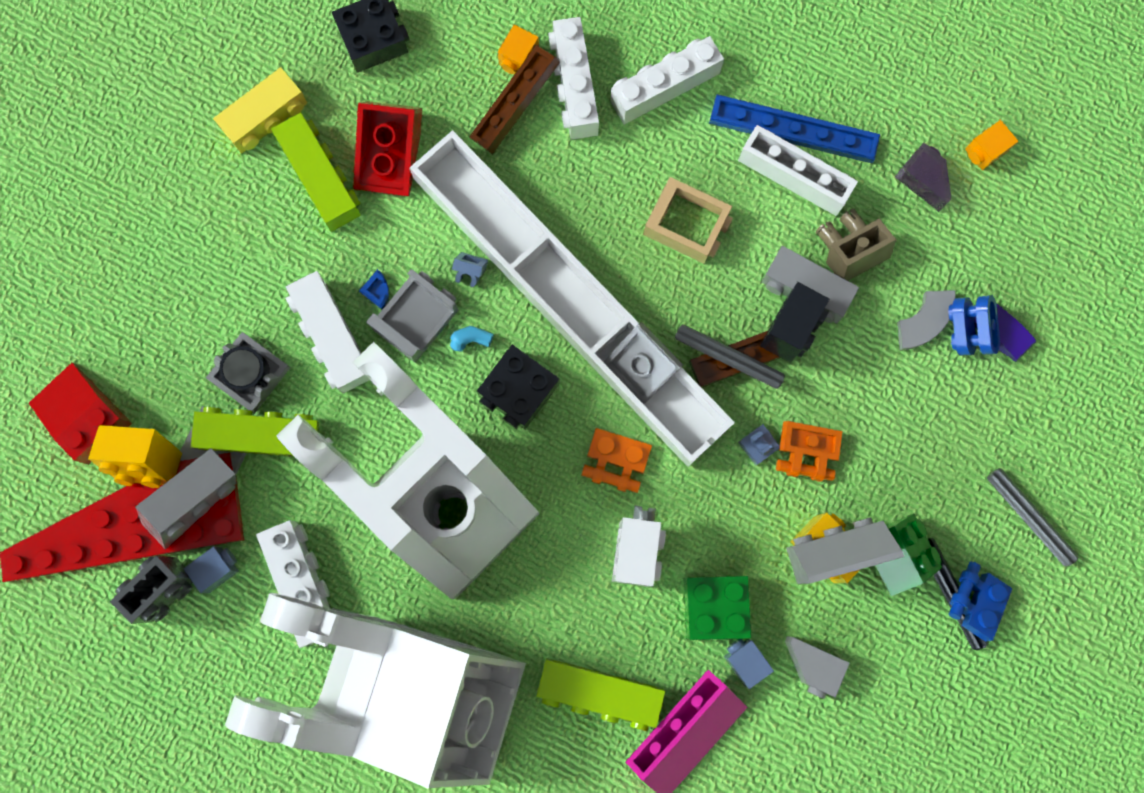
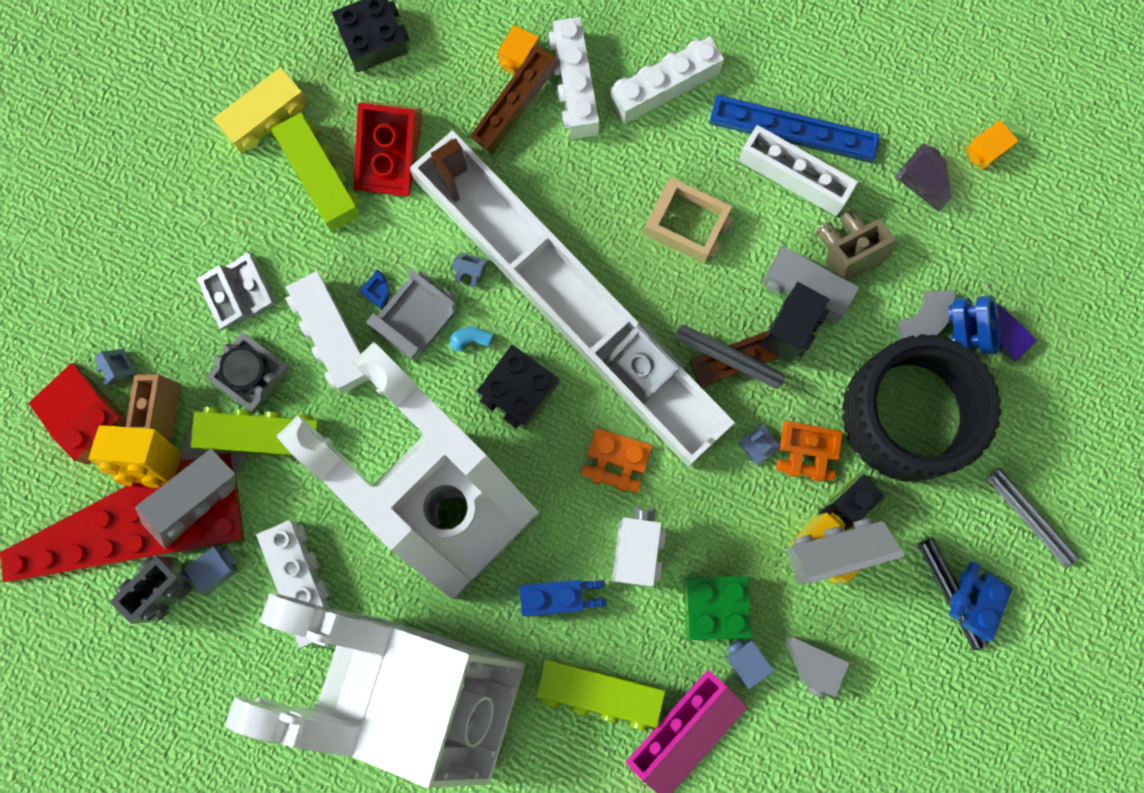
(115, 366): none -> sand blue tile
(154, 404): none -> medium nougat brick
(236, 291): none -> light grey slope
(449, 164): none -> reddish brown panel
(558, 597): none -> blue hinge
(854, 500): none -> black torso
(919, 558): green brick -> none
(969, 382): none -> black tyre

